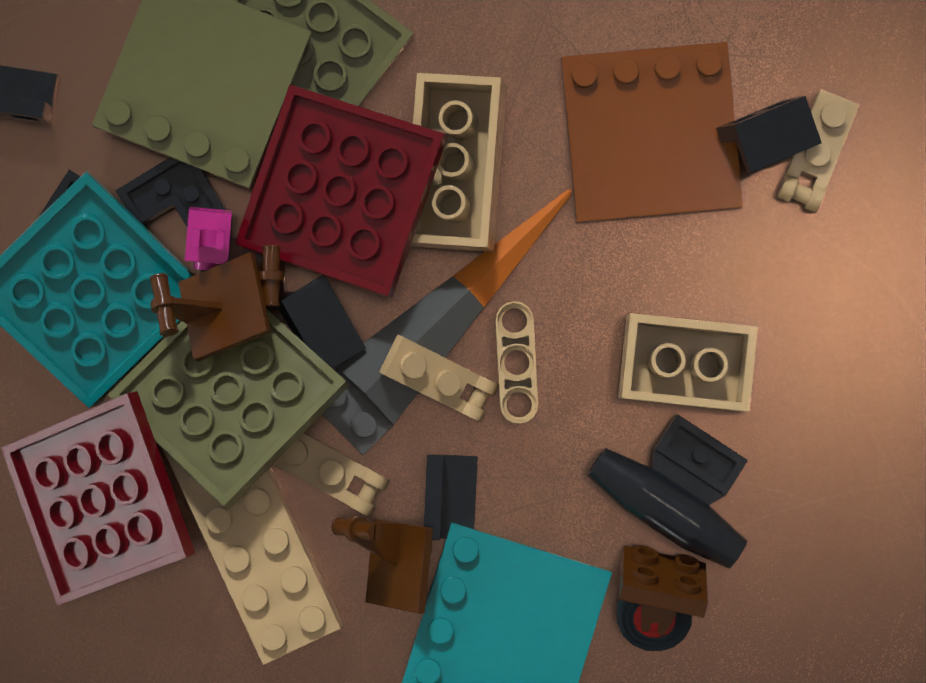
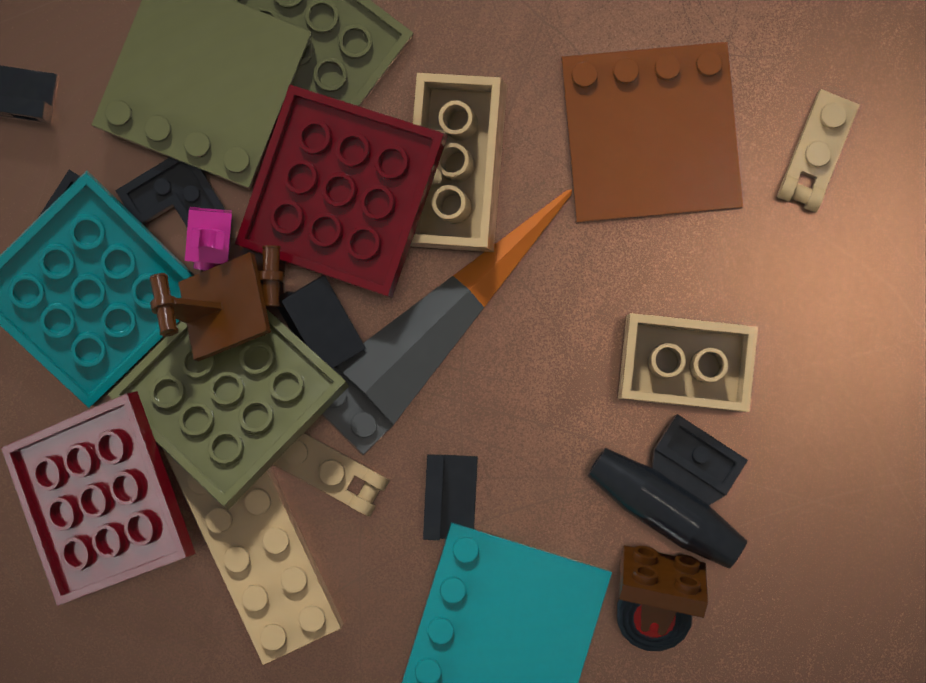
(396, 561): reddish brown plate -> none
(437, 377): tan plate -> none
(525, 343): tan beam -> none
(772, 133): black panel -> none

